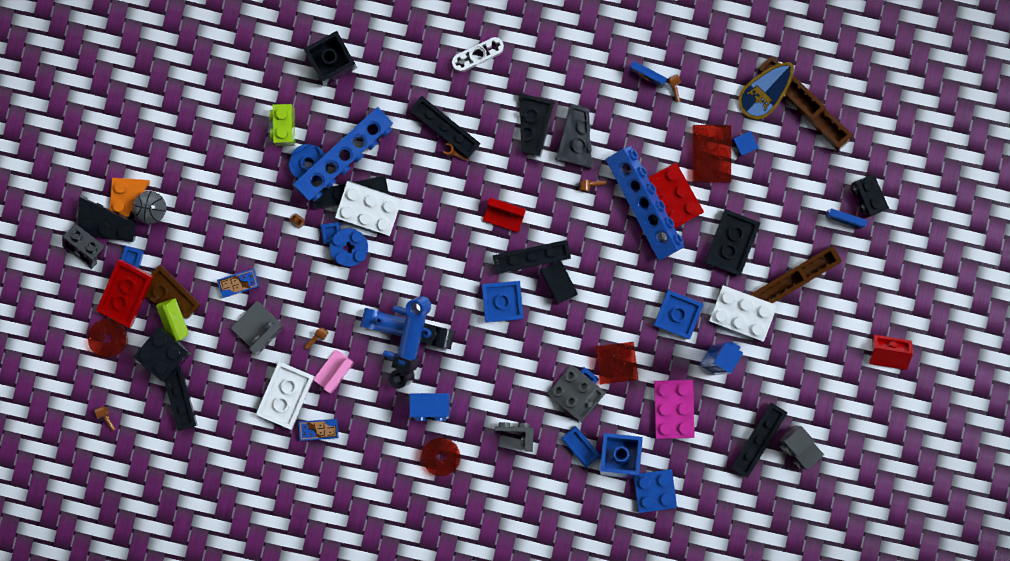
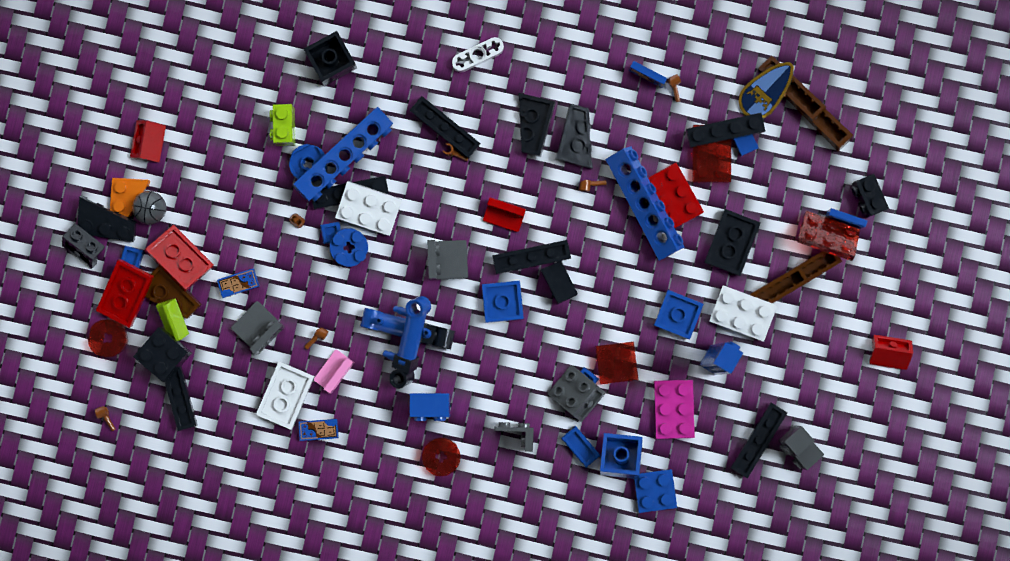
(147, 140): none -> red panel
(179, 257): none -> red plate
(447, 259): none -> dark grey bracket
(725, 130): none -> black plate
(829, 235): none -> clear red plate

